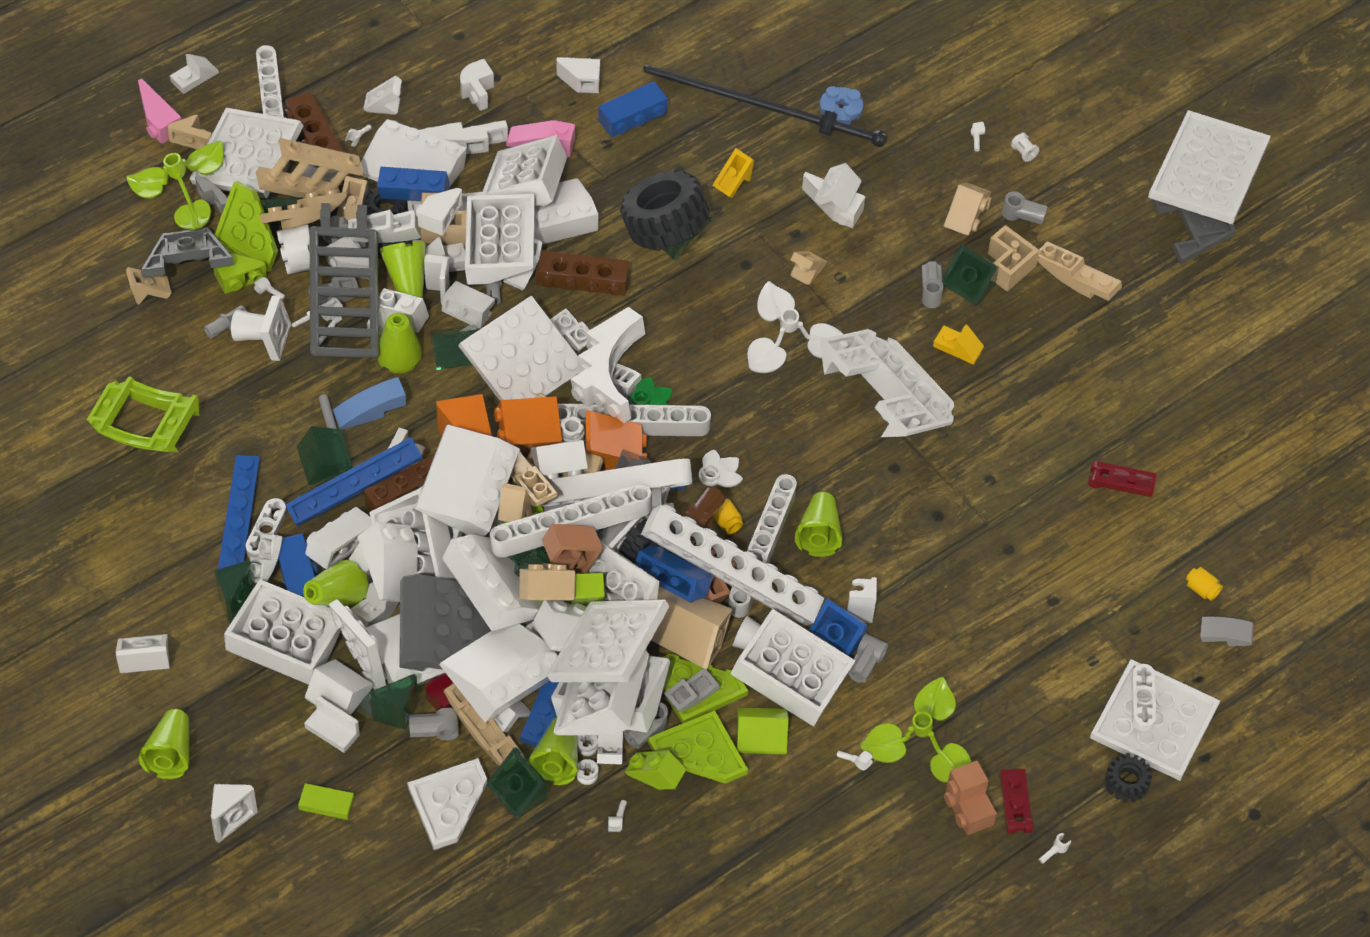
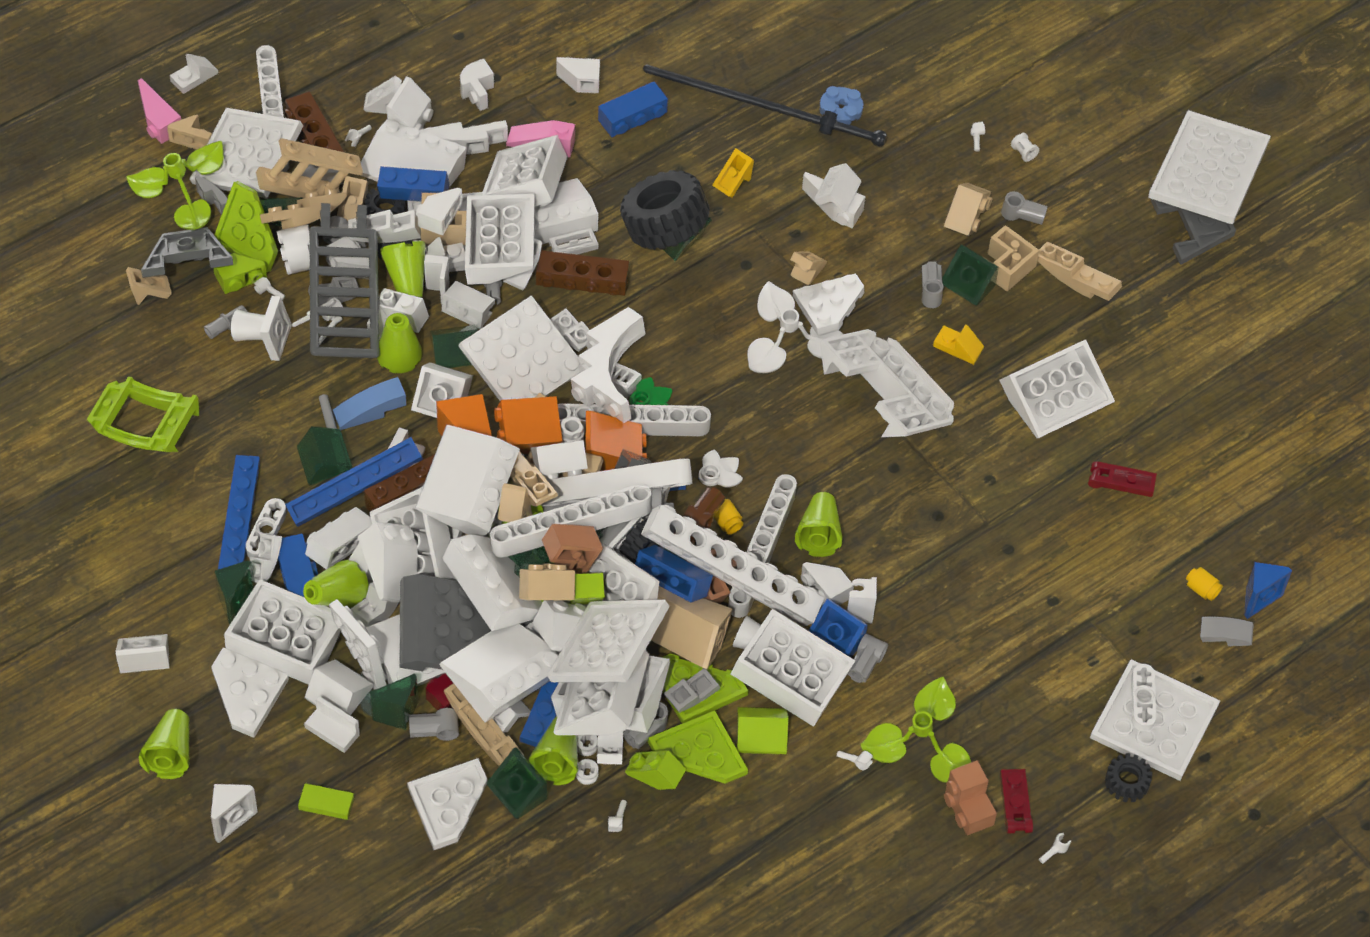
(247, 689): none -> white plate
(410, 106): none -> white slope
(439, 384): none -> white slope
(574, 246): none -> white tile
(828, 581): none -> white slope
(829, 302): none -> white plate
(1058, 389): none -> white slope
(1265, 586): none -> blue slope

